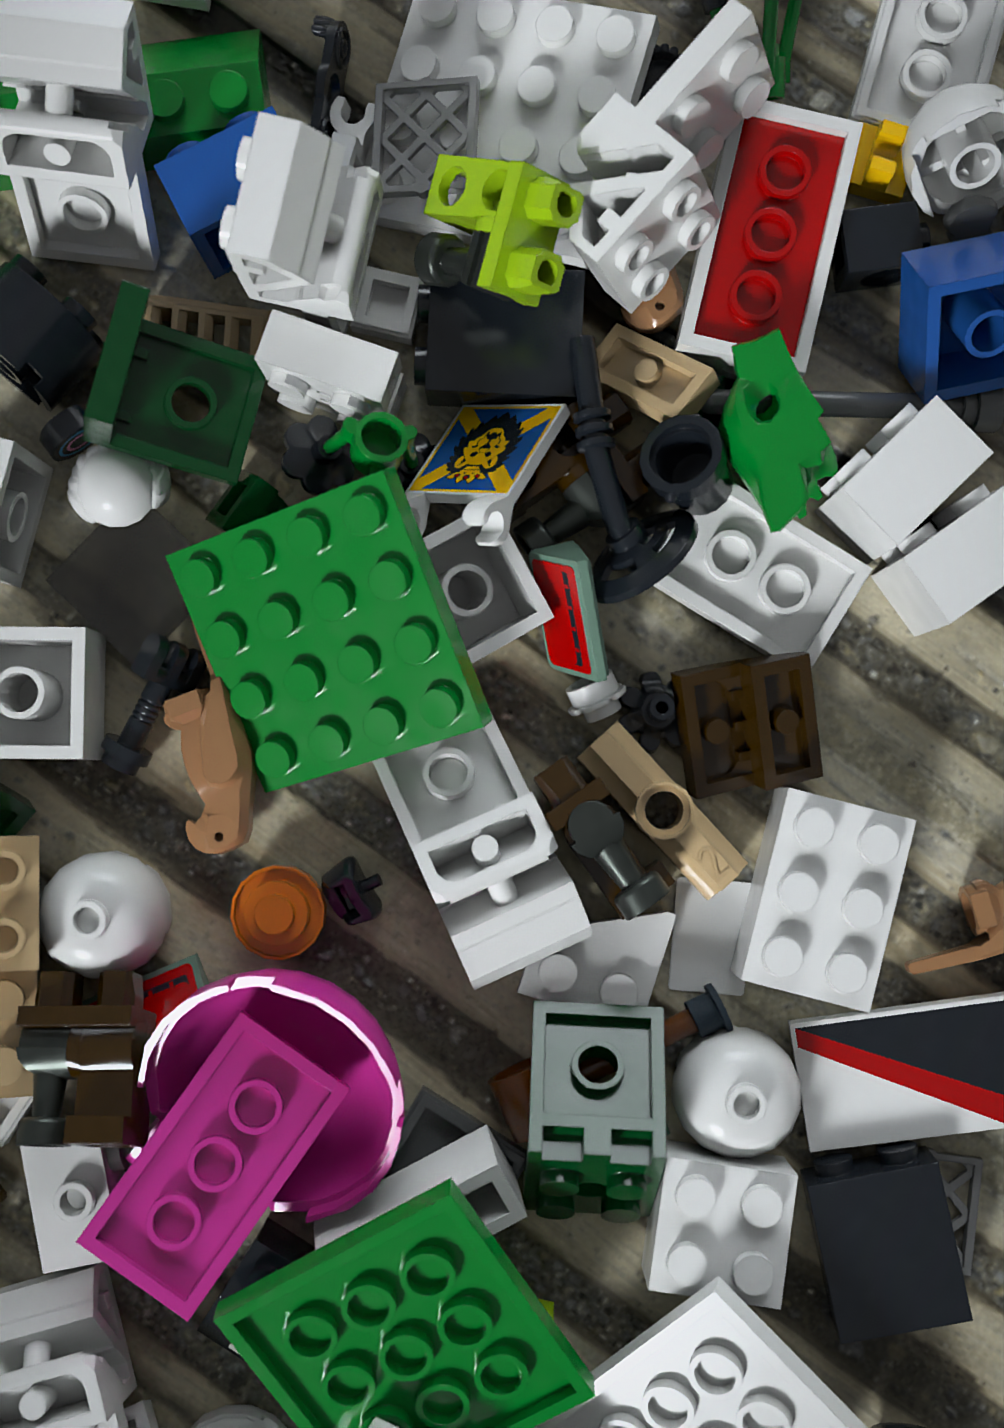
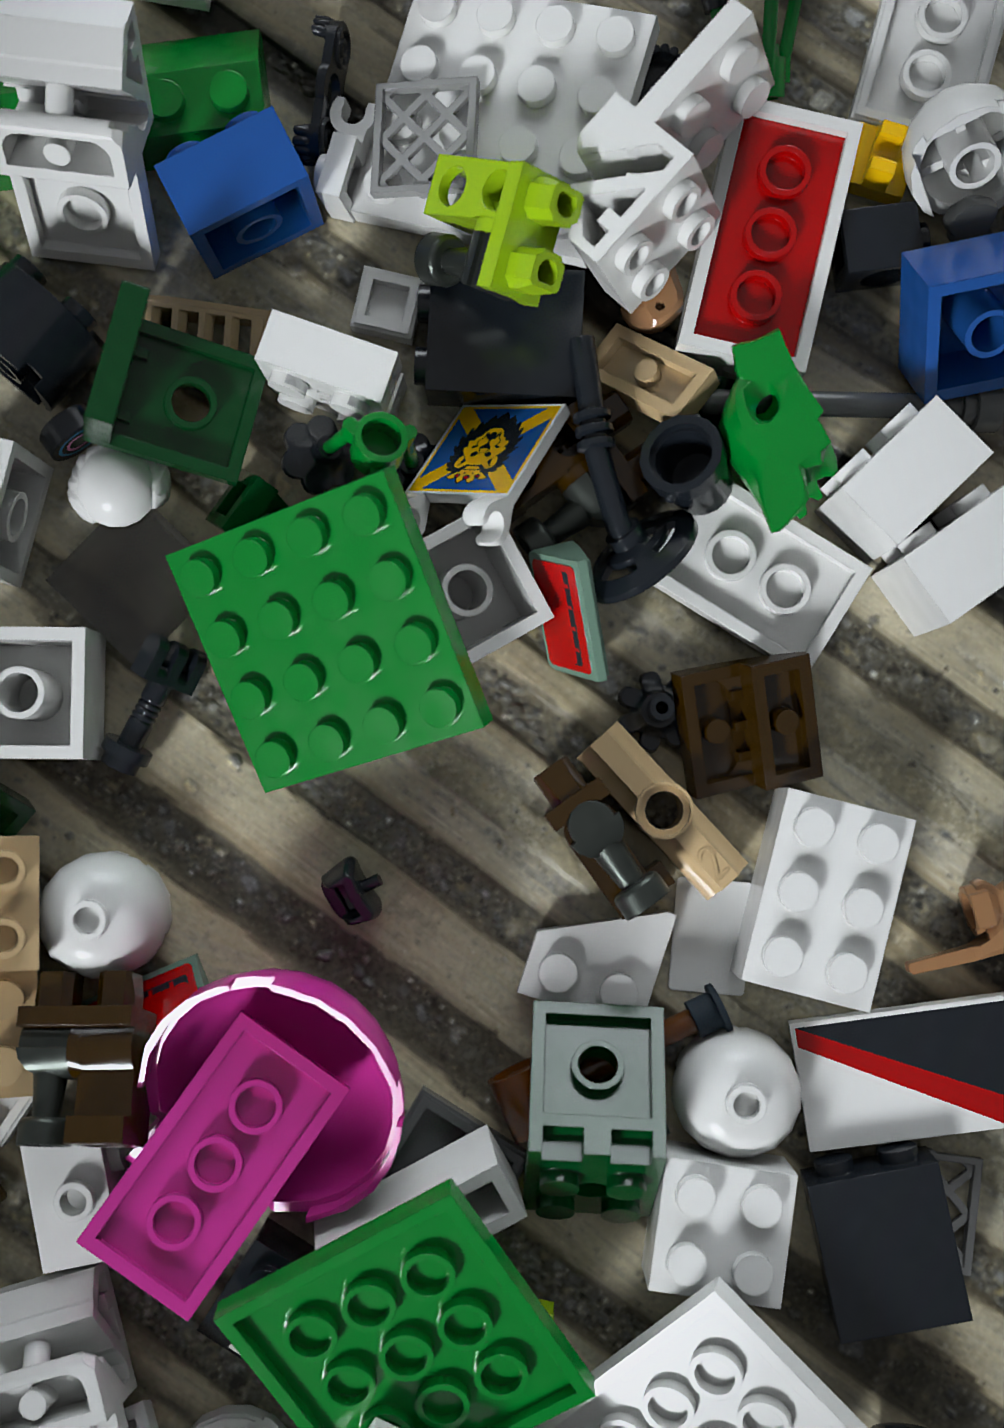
(217, 764): medium nougat animal -> none
(278, 912): orange plate -> none
(301, 221): white piece -> none
(484, 852): white piece -> none
(594, 698): white plate -> none

